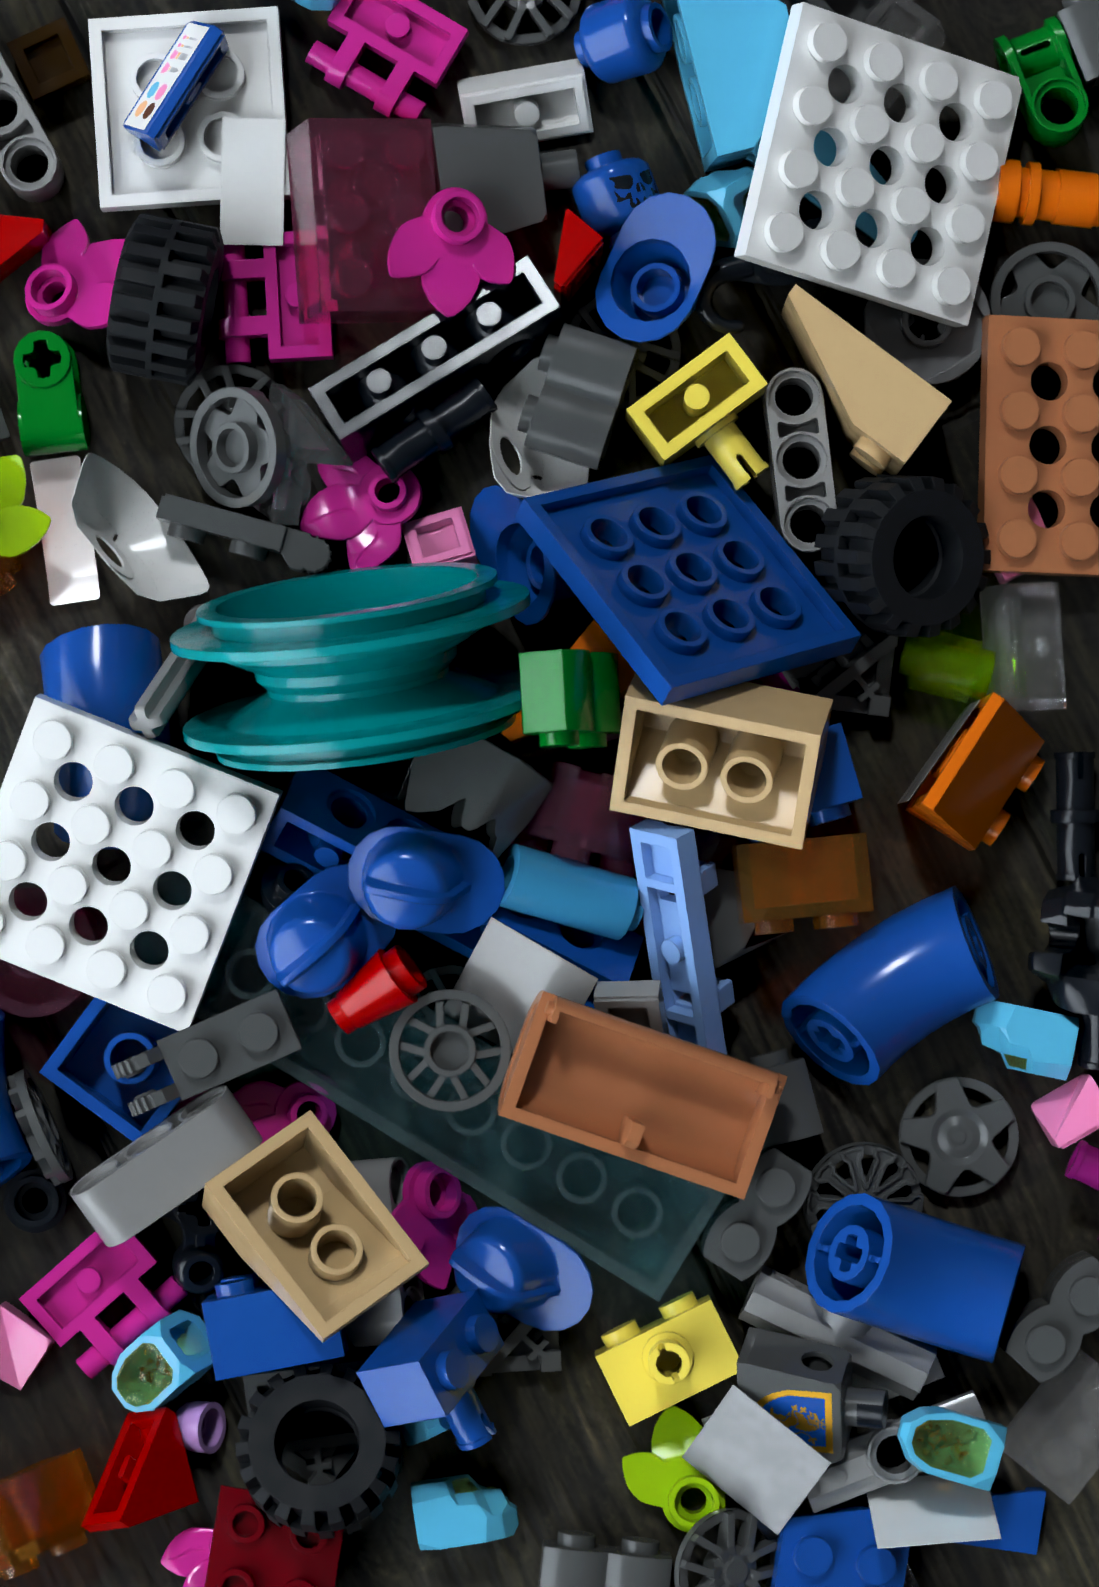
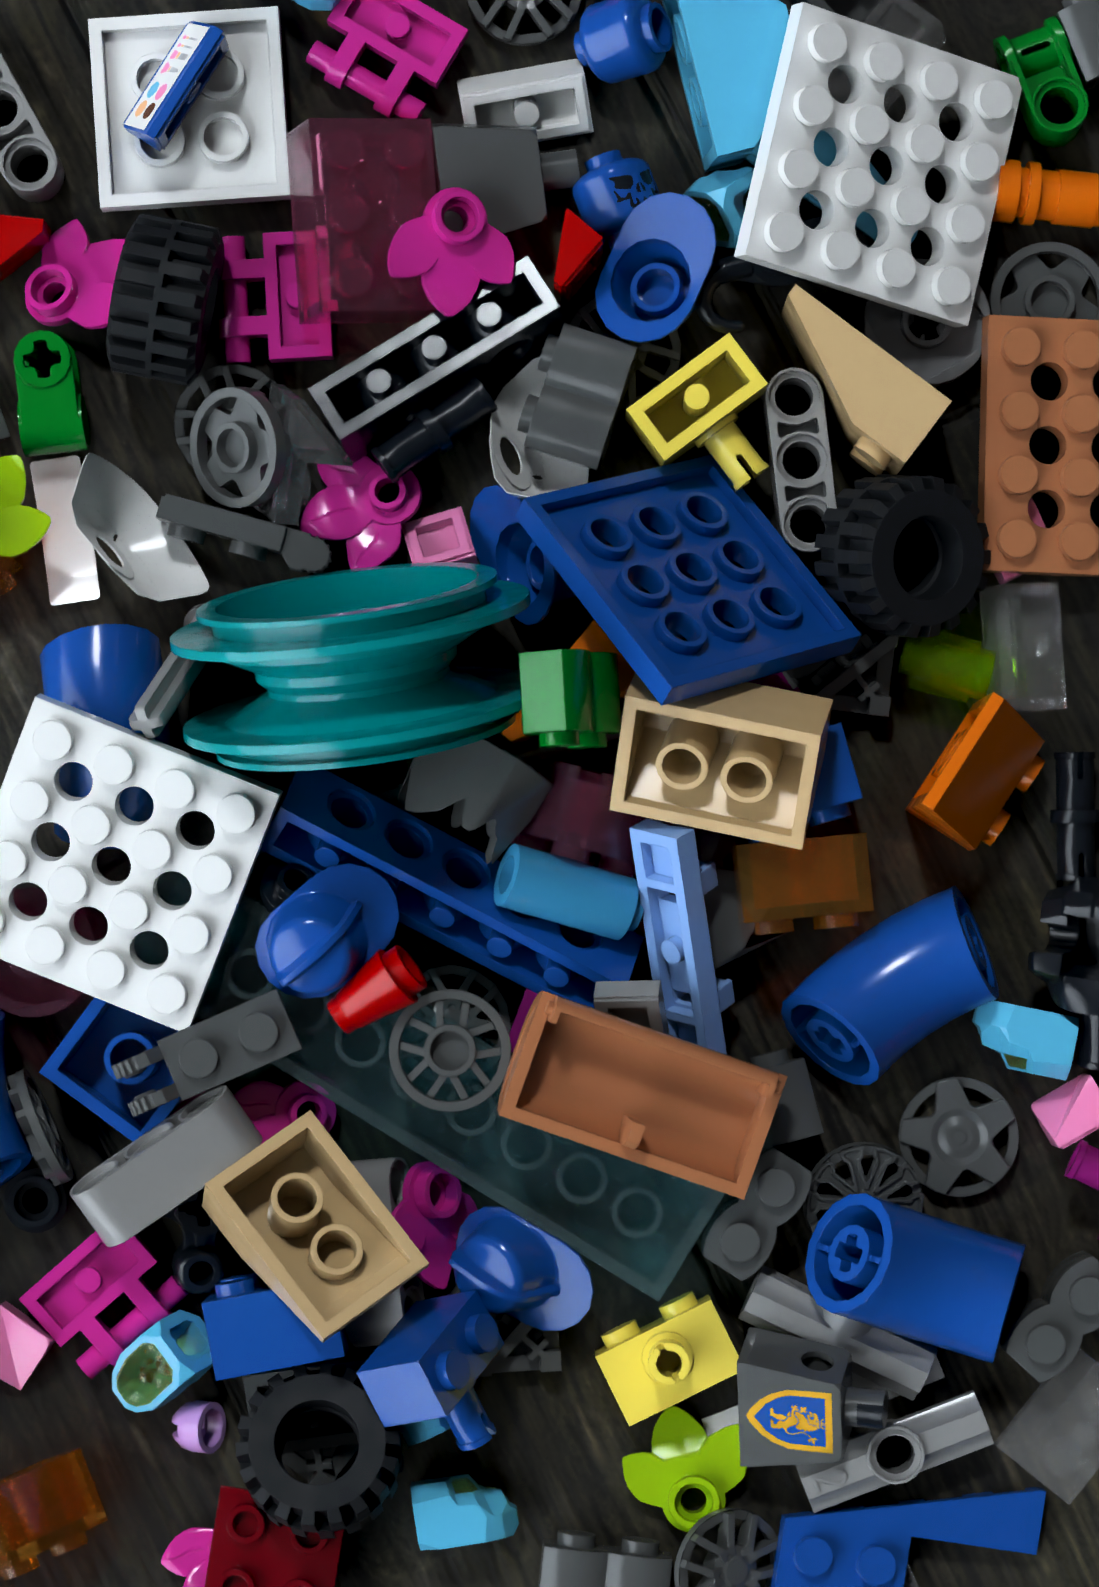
(49, 61): dark brown plate -> none
(143, 1475): red slope -> none
(252, 181): white sticker -> none
(425, 879): blue piece -> none
(509, 974): light grey sticker -> none
(756, 1459): sticker -> none
(930, 1513): white sticker -> none
(938, 752): light grey sticker -> none
(953, 1445): rock -> none

